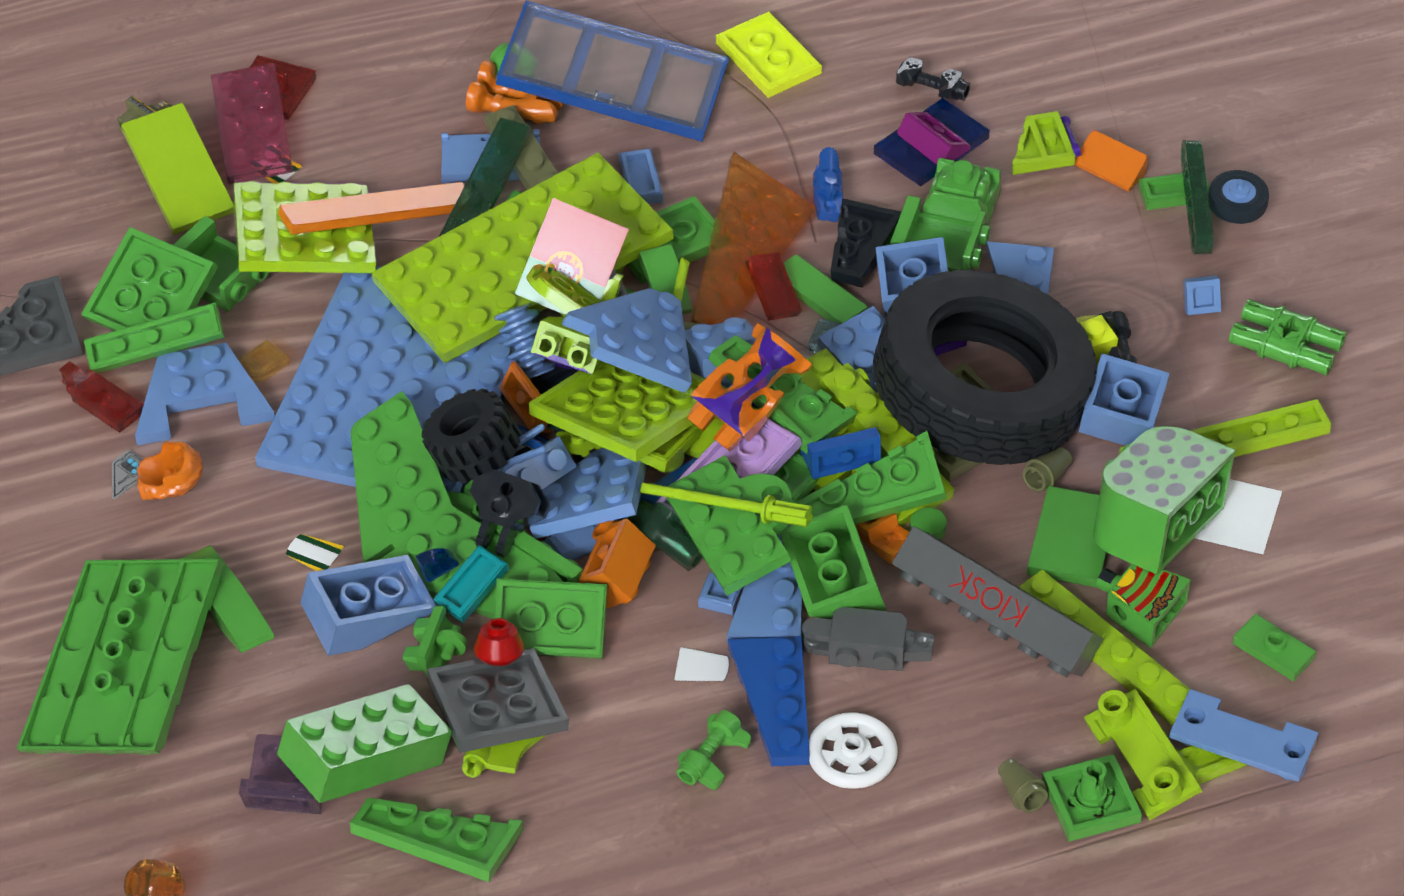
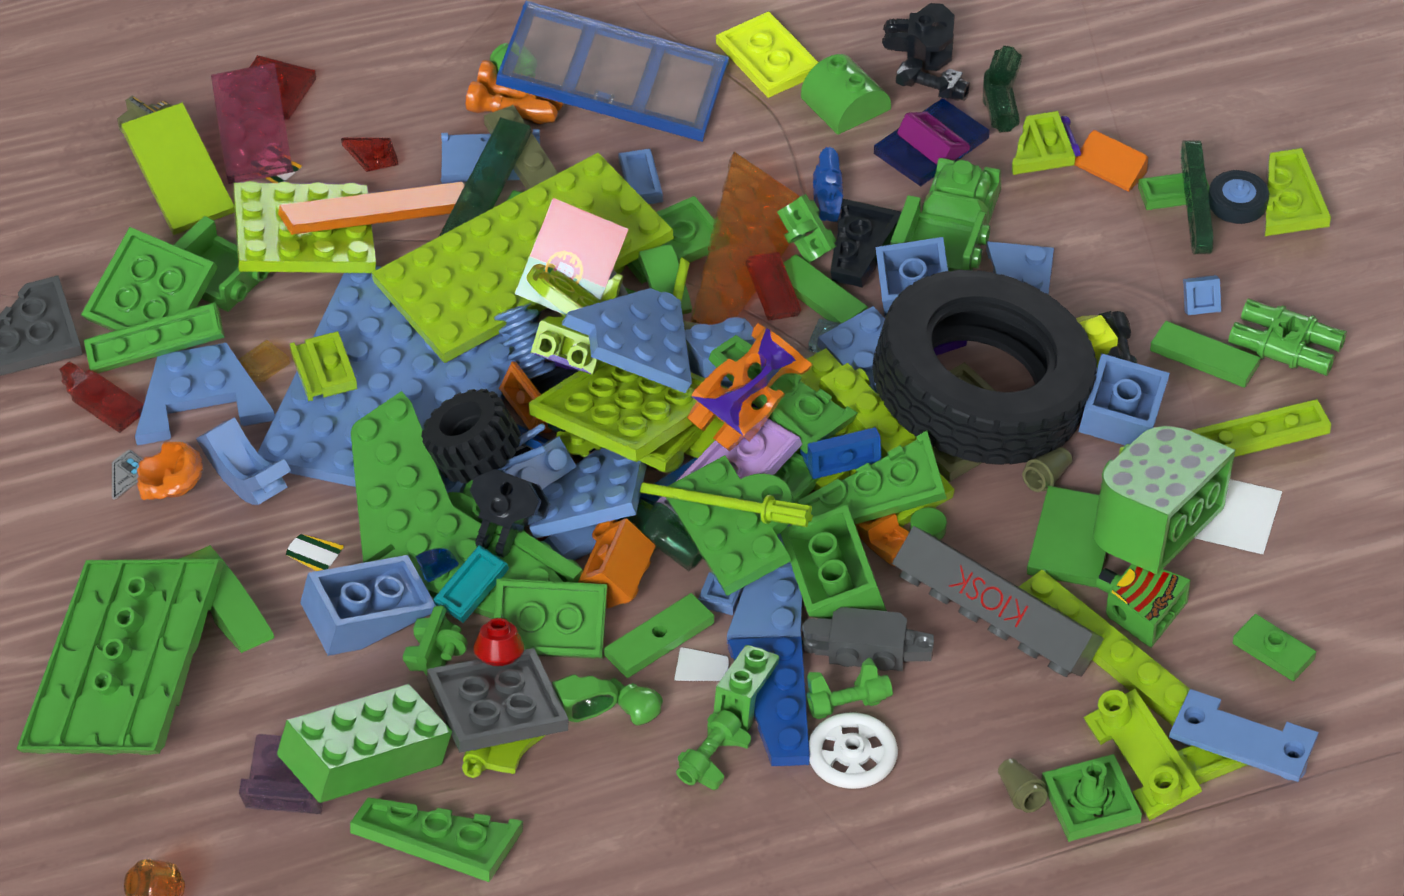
(241, 464): none -> medium blue arch
(323, 366): none -> lime plate
(371, 152): none -> clear red piece
(585, 696): none -> bright green rock
(639, 702): none -> bright green piece
(659, 635): none -> bright green tile
(743, 681): none -> bright green bracket
(803, 217): none -> bright green hips
(843, 93): none -> bright green brick
(868, 687): none -> bright green piece
(923, 36): none -> black hinge
(998, 89): none -> clear green piece
(1205, 354): none -> bright green tile
(1293, 195): none -> lime wing

